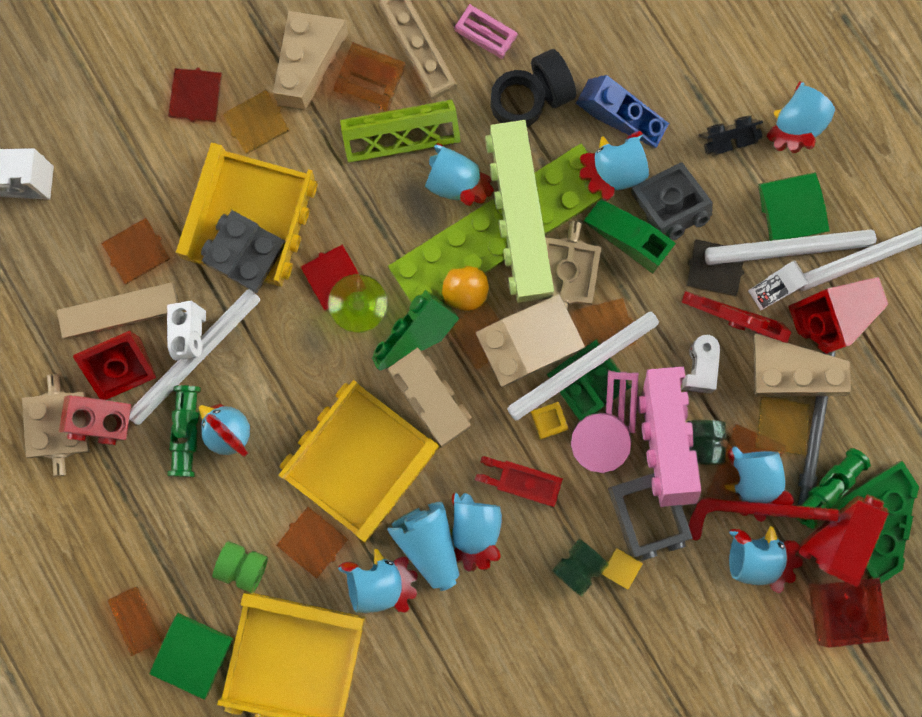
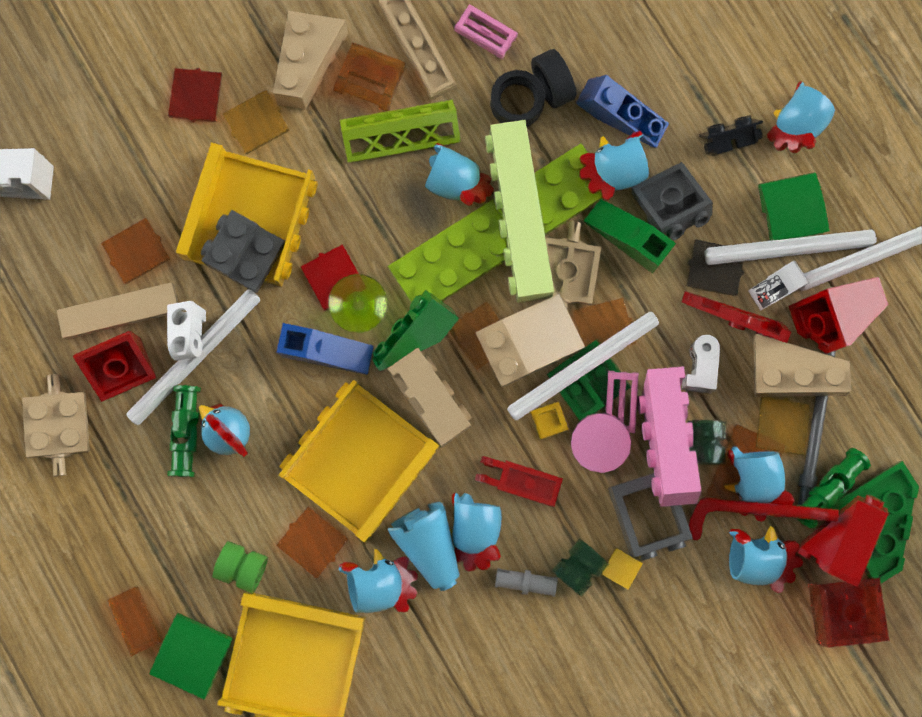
(95, 413): brick -> none
(324, 349): none -> blue slope
(465, 288): light orange hair -> none
(526, 582): none -> light grey pin

